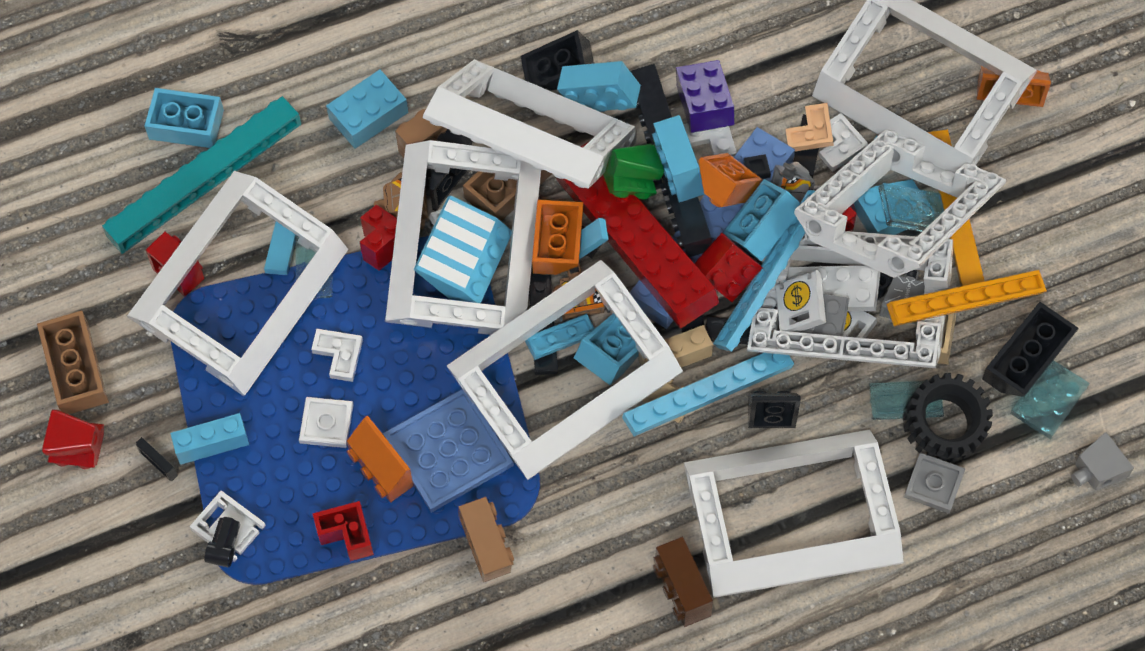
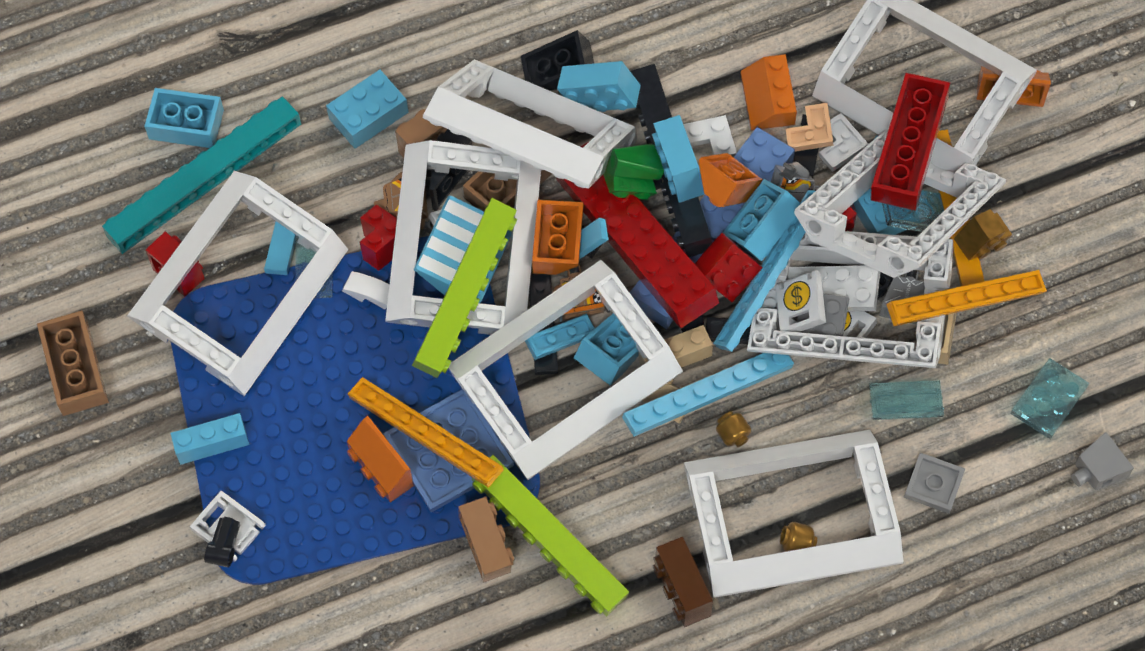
(72, 441): red piece -> none
(156, 459): black tile -> none
(326, 422): white tile -> none
(344, 350): white plate -> none
(345, 524): red brick -> none
(367, 287): none -> white slope
(426, 432): none -> light orange tile
(464, 288): none -> lime brick
(554, 541): none -> lime brick
(705, 96): brick -> none
(733, 429): none -> pearl gold head
(758, 165): black tile -> none
(769, 93): none -> orange slope
(773, 409): black slope -> none
(797, 536): none -> pearl gold head
(910, 141): none -> red brick
(963, 396): black tyre -> none
(982, 235): none -> pearl gold brick
(1029, 351): black slope -> none

